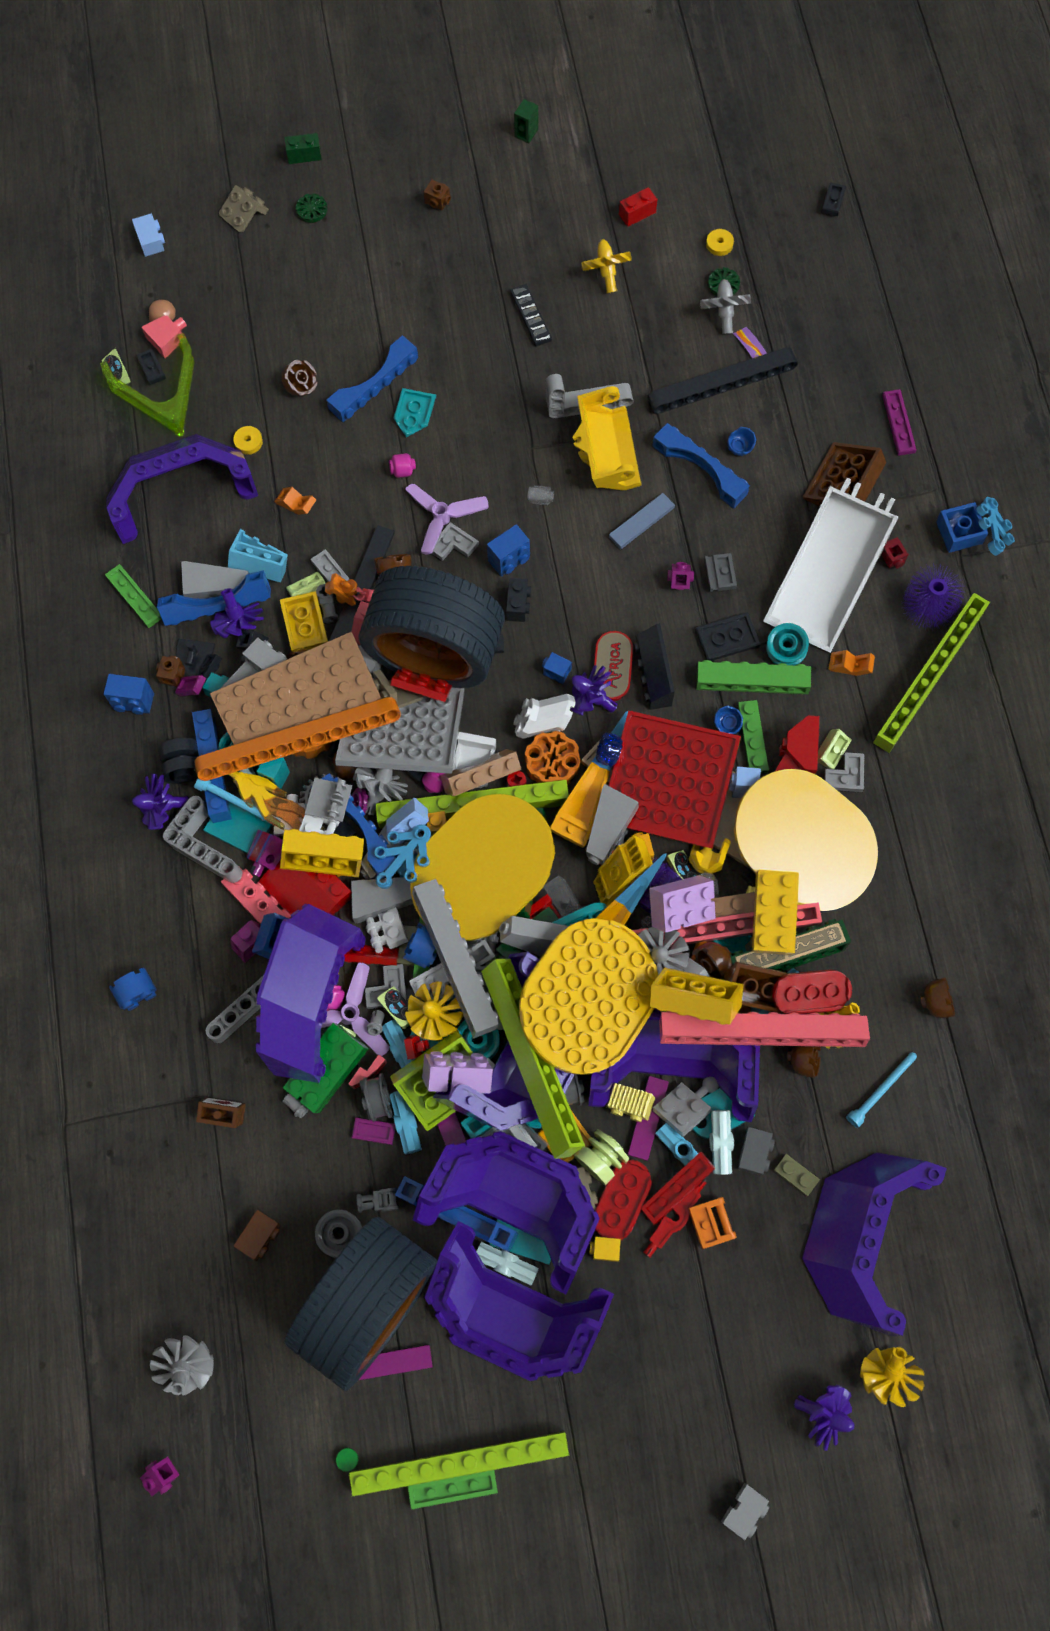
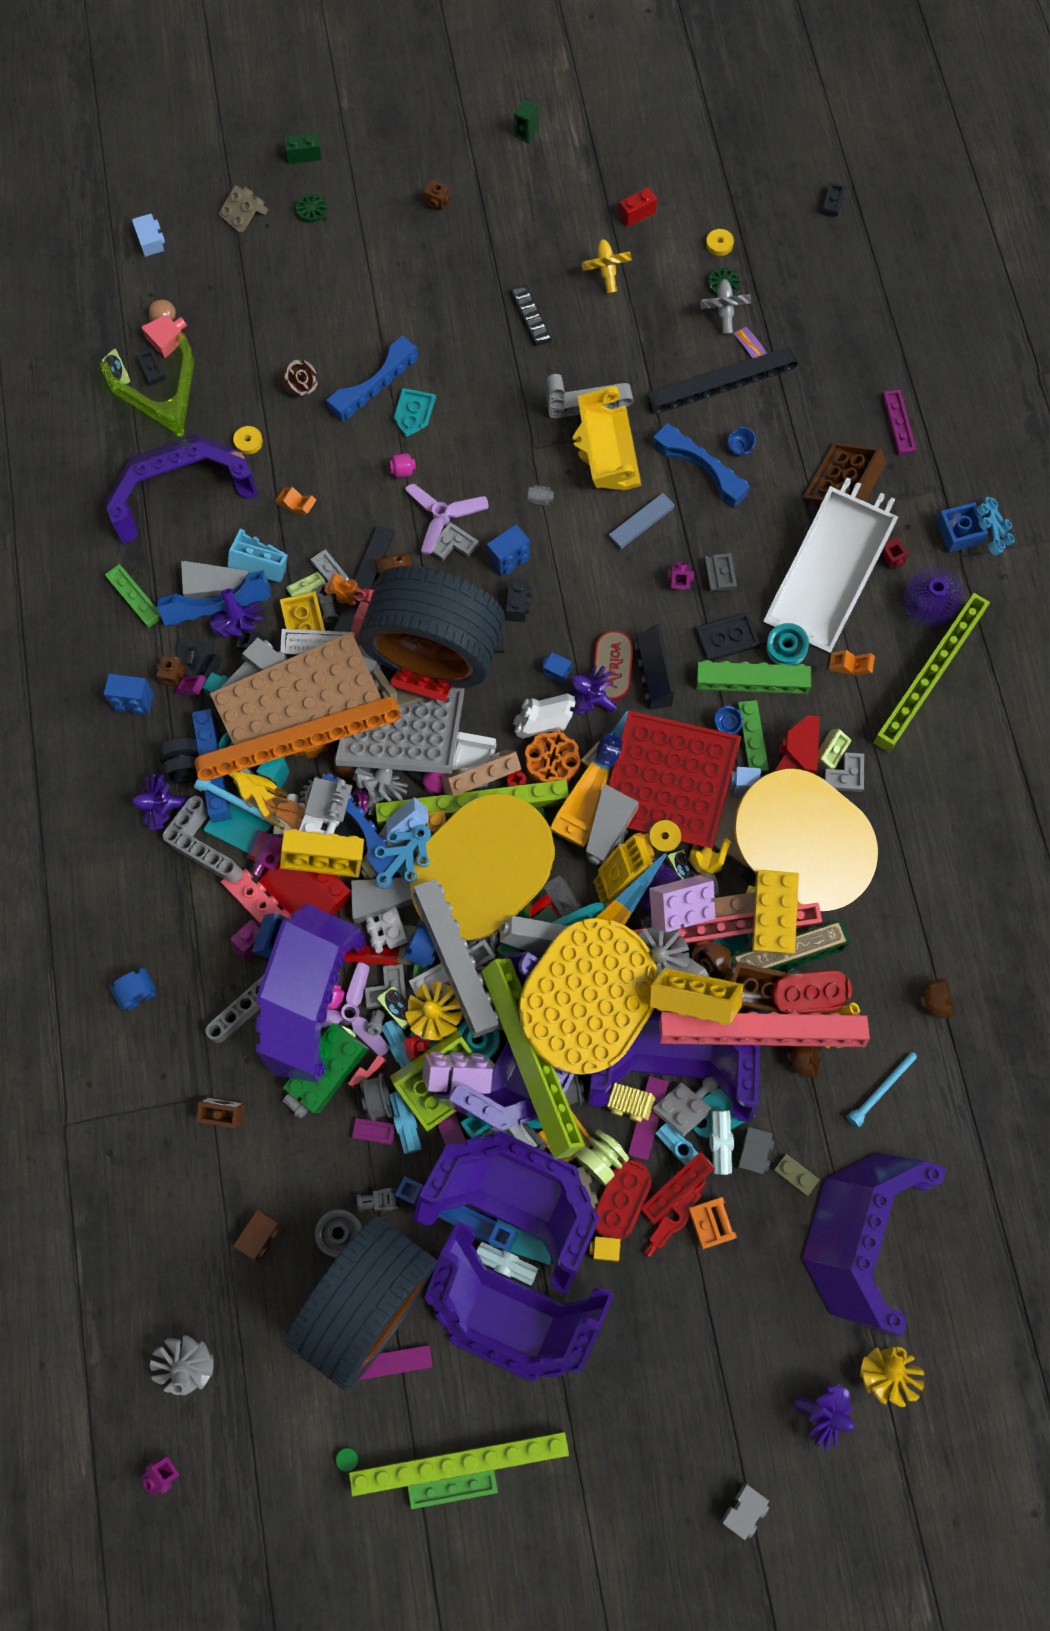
(303, 640): none -> white sticker
(661, 827): none -> yellow piece

